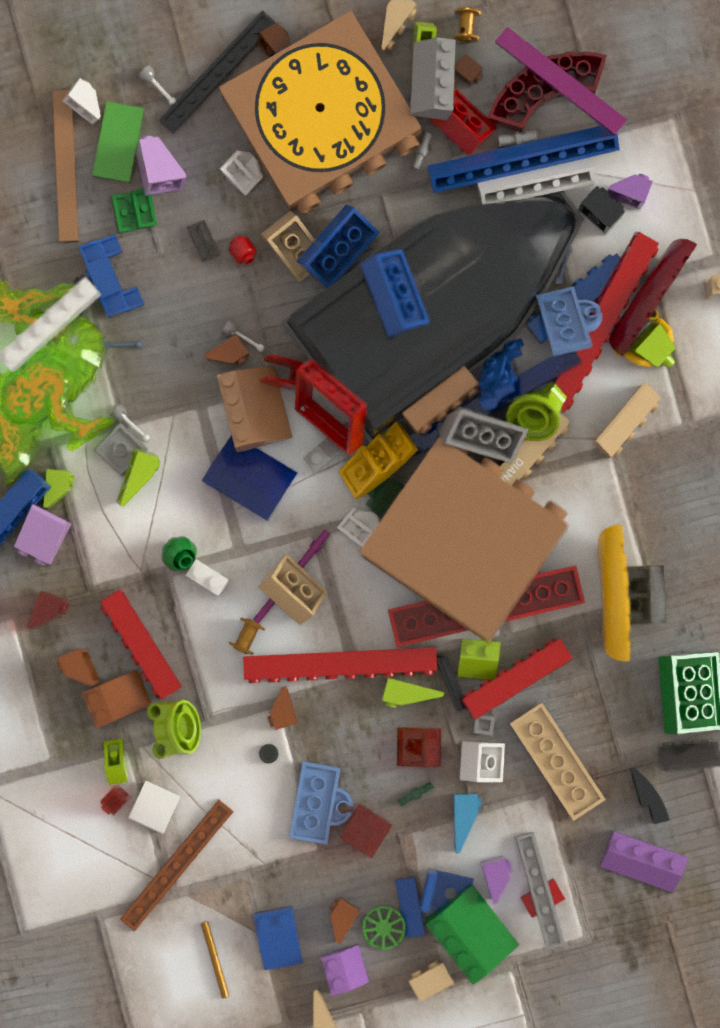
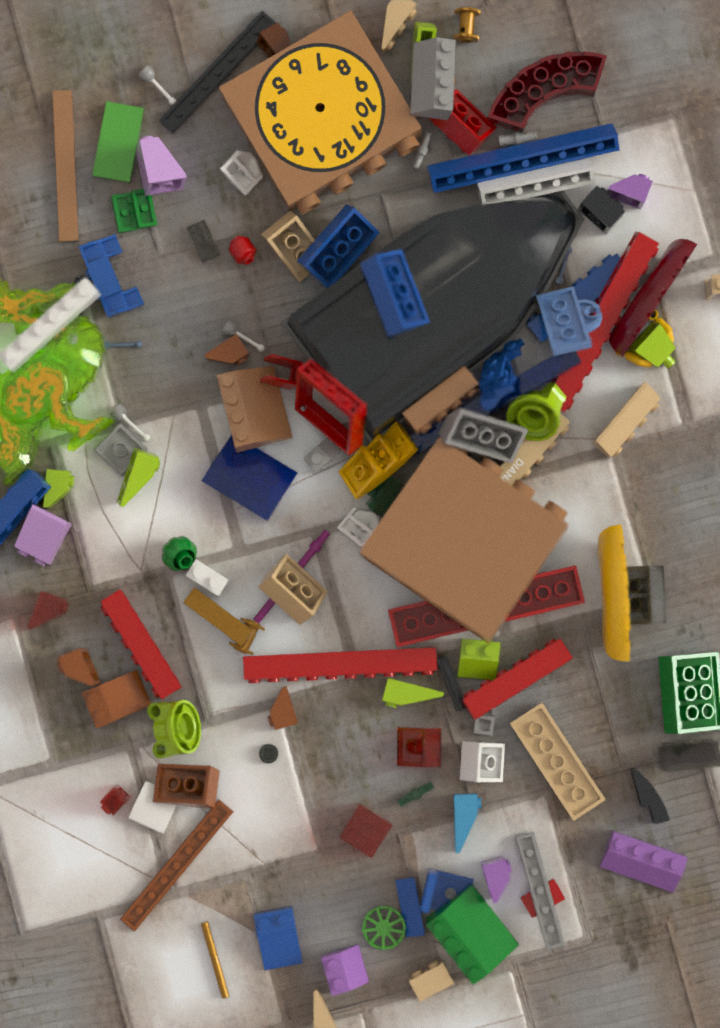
(83, 100): white slope -> none
(115, 761): lime slope -> none
(186, 785): none -> dark orange slope
(218, 617): none -> pearl gold tile
(318, 803): medium blue plate -> none
(342, 917): dark orange slope -> none
(468, 70): reddish brown brick -> none
(561, 81): magenta tile -> none

